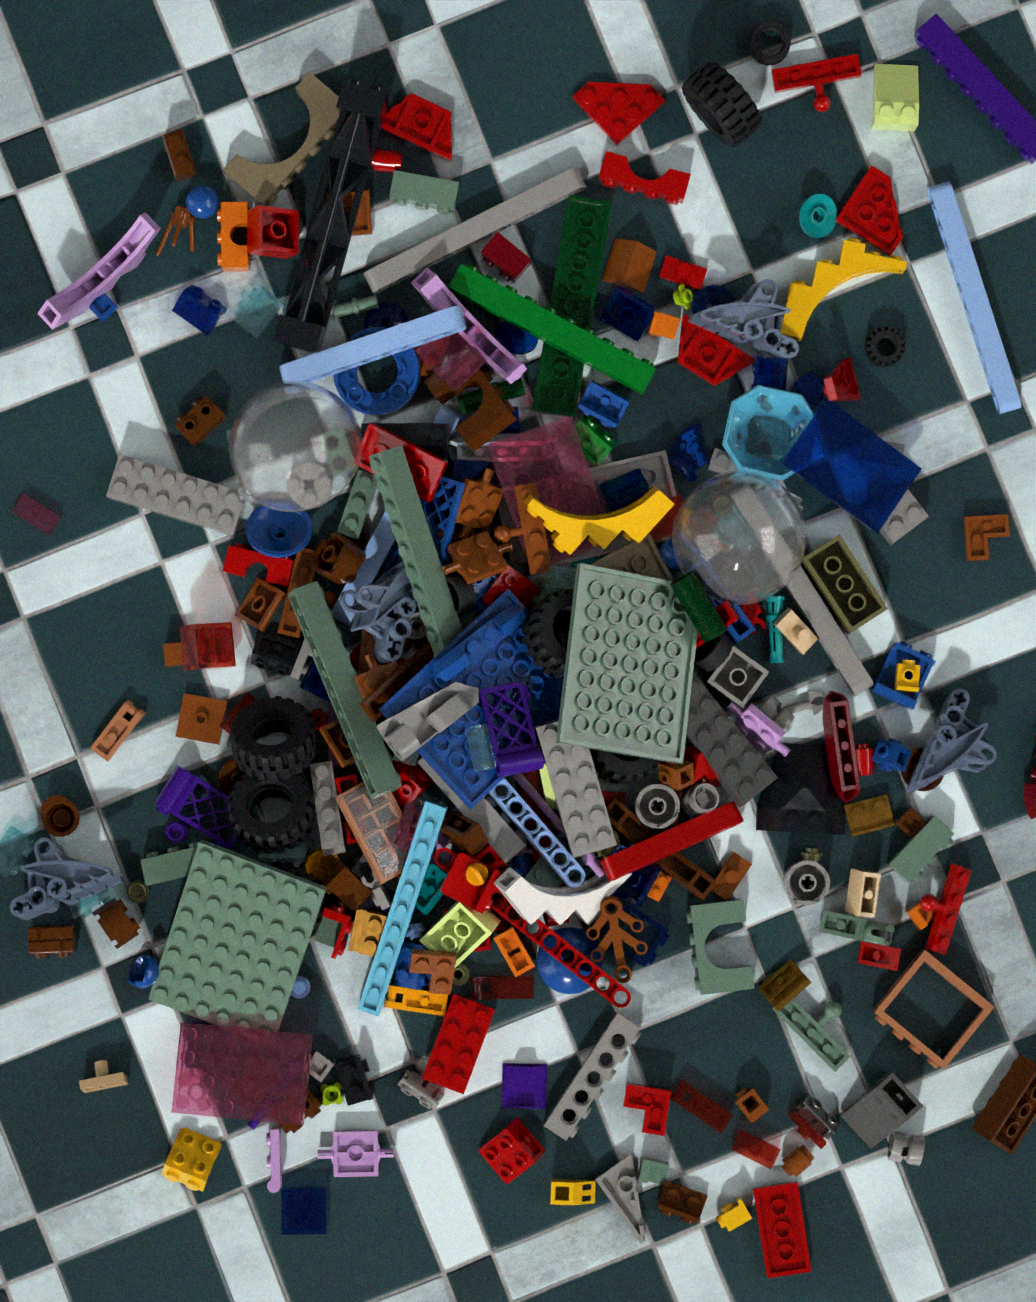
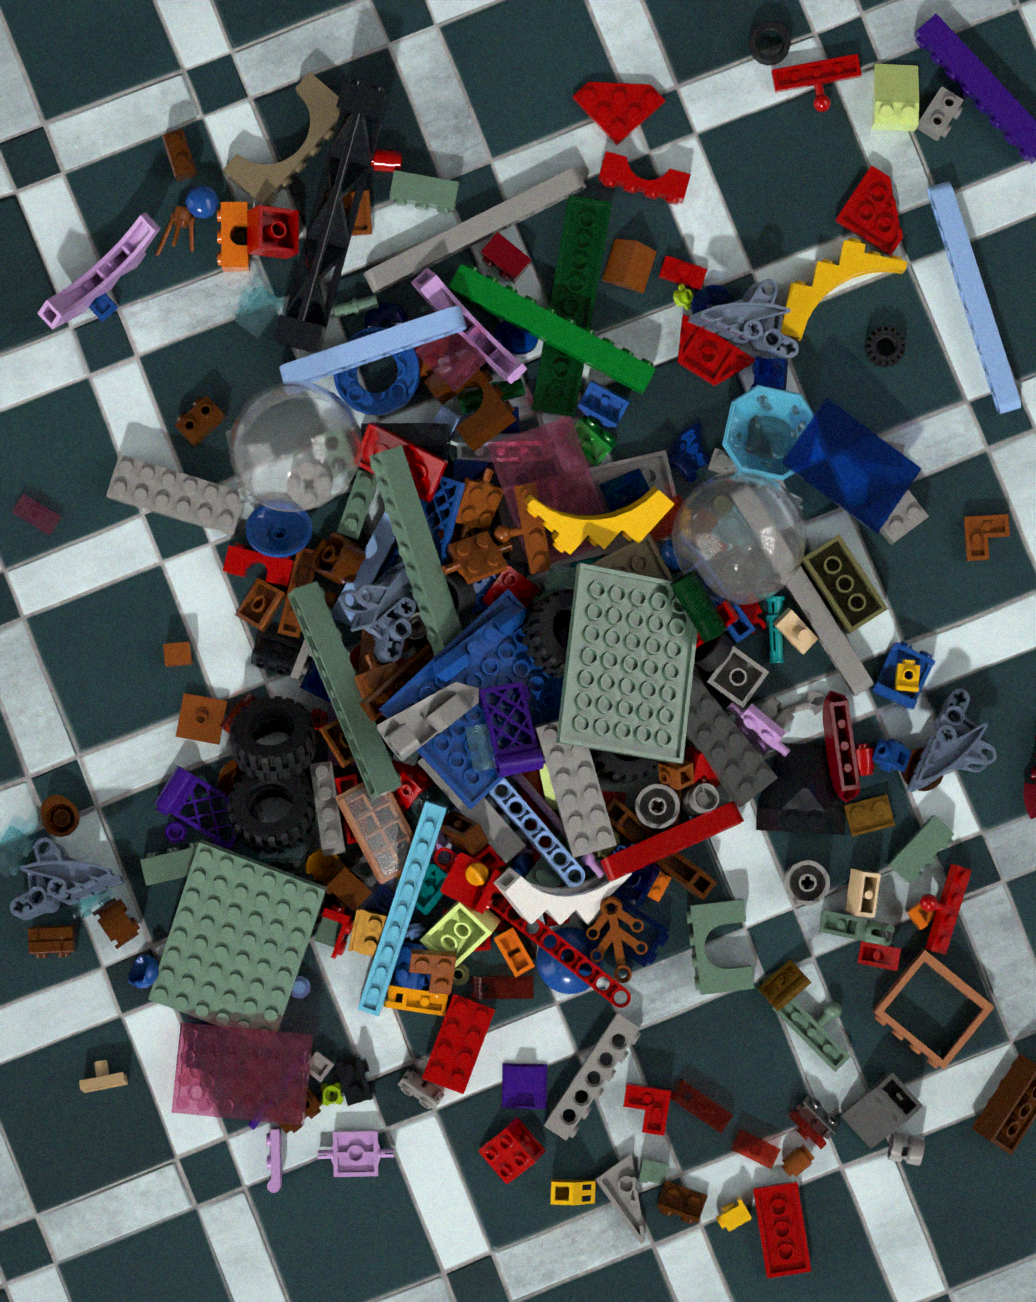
(117, 731): nougat plate -> none
(138, 891): olive plate -> none
(191, 1159): yellow bracket -> none
(199, 309): clear blue bracket -> none
(207, 646): clear red brick -> none
(303, 1211): clear blue plate -> none
(380, 896): light grey plate -> none
(407, 826): clear pink plate -> none
(421, 124): red wing -> none
(628, 313): clear blue slope -> none
(664, 326): orange panel -> none
(722, 104): black tyre -> none
(731, 875): dark orange tile -> none
(751, 1112): dark orange brick -> none
(810, 388): clear blue brick -> none
(811, 853): olive plate -> none
(824, 219): teal dish -> none
(842, 383): red wing -> none
(910, 823): reddish brown plate -> none
(940, 113): none -> light grey brick

